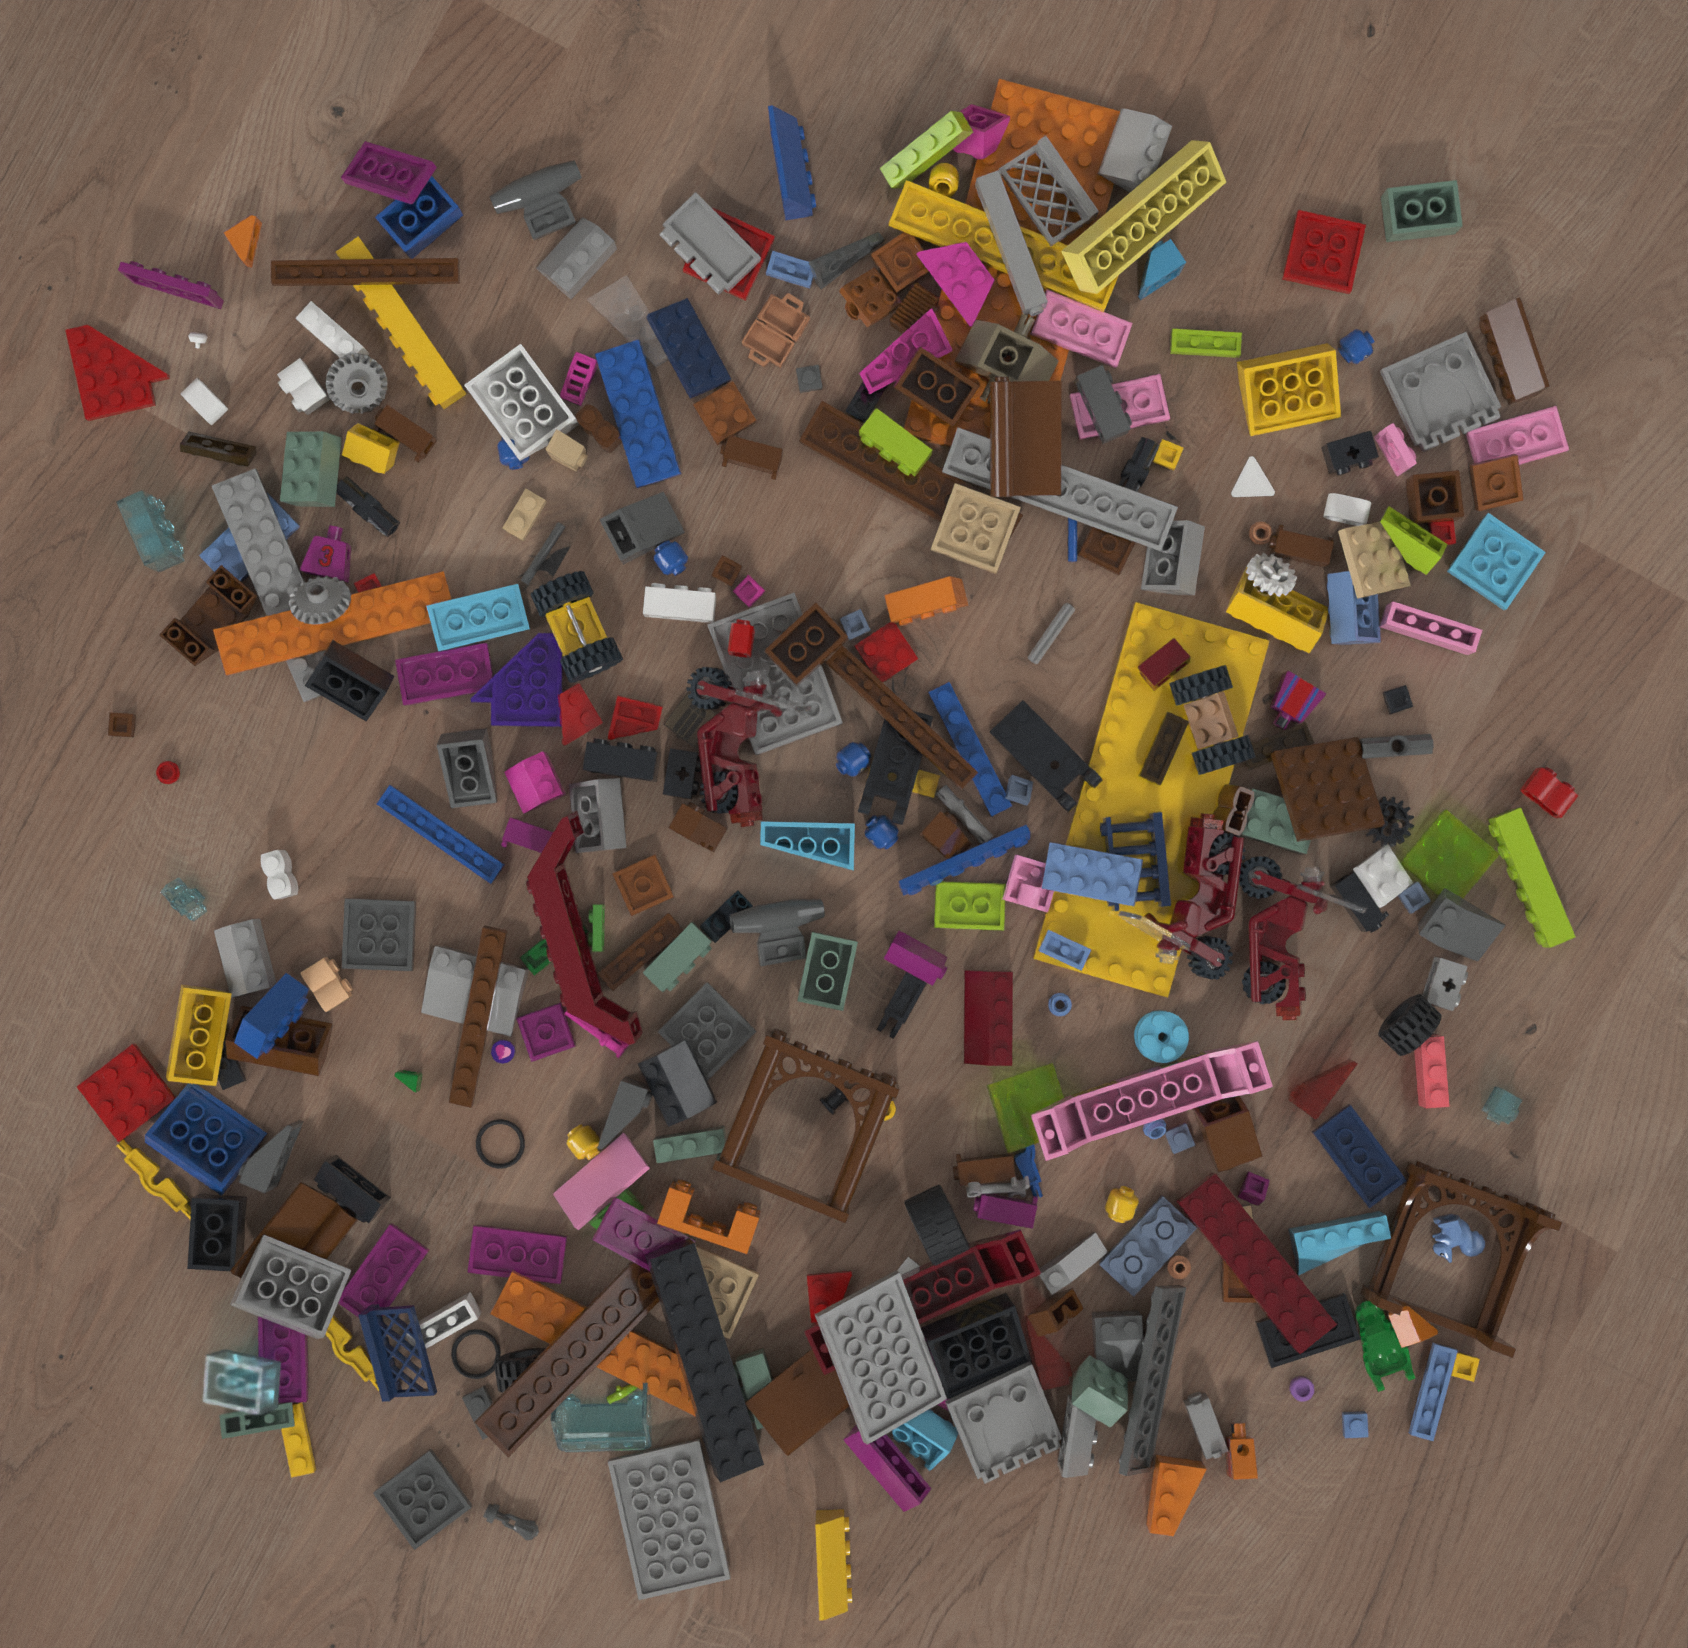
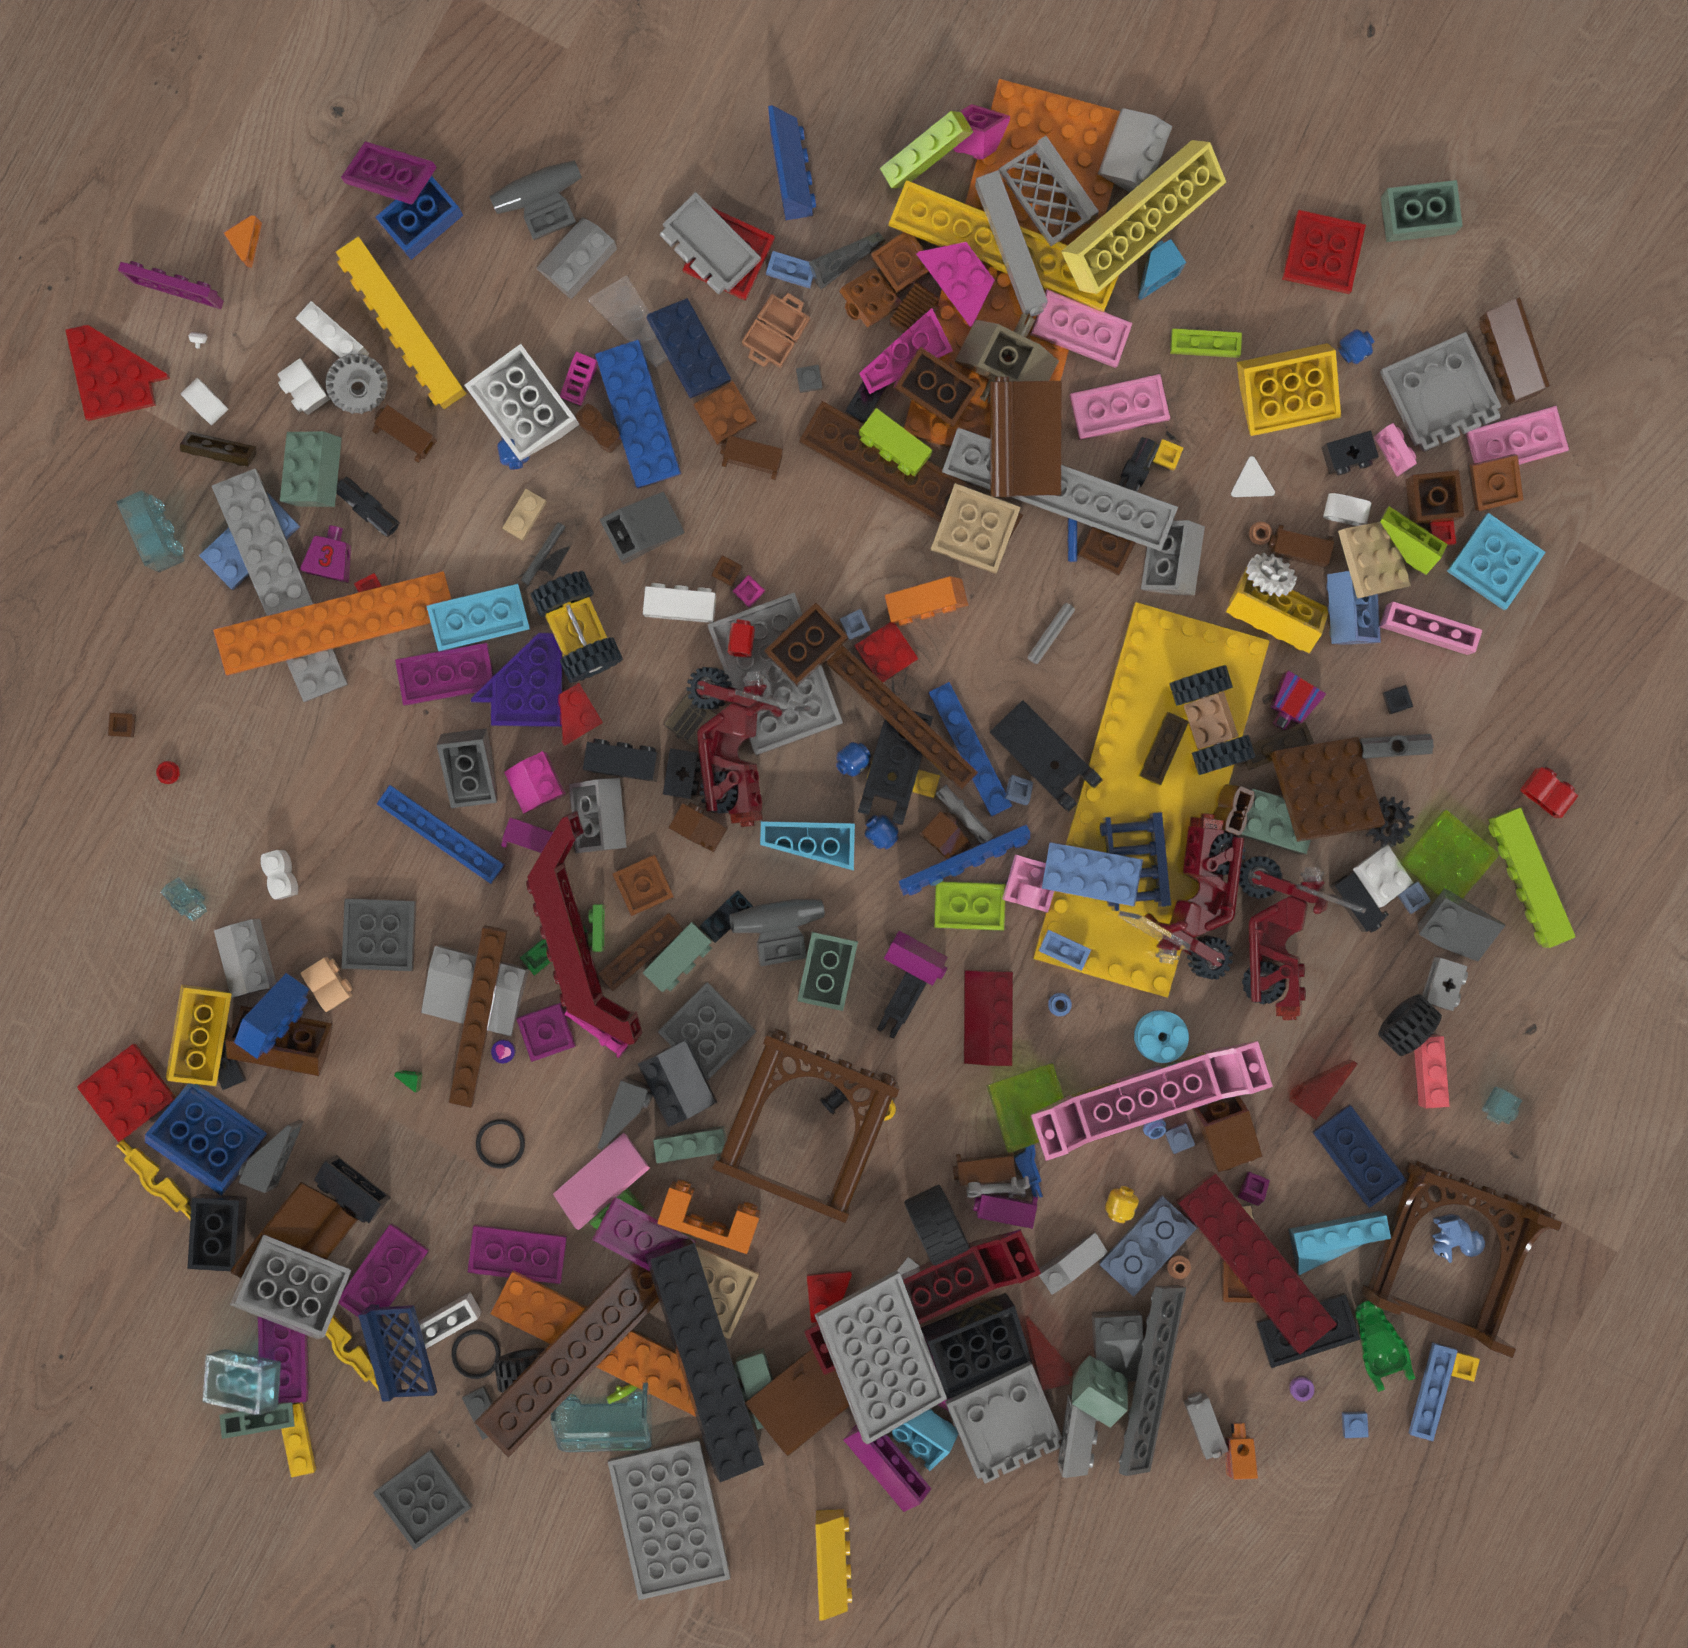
(220, 606): reddish brown slope -> none
(320, 600): light grey gear -> none
(349, 680): black slope -> none
(365, 272): reddish brown plate -> none
(370, 448): yellow brick -> none
(526, 1528): dark grey piece -> none
(566, 451): tan slope -> none
(583, 1142): yellow head -> none
(633, 717): red wing -> none
(670, 558): blue head -> none
(944, 179): yellow head -> none
(1055, 1312): reddish brown brick -> none
(1103, 404): dark grey brick -> none
(1164, 664): dark red hinge -> none
(1171, 1492): orange wedge -> none
(1411, 1327): slope -> none

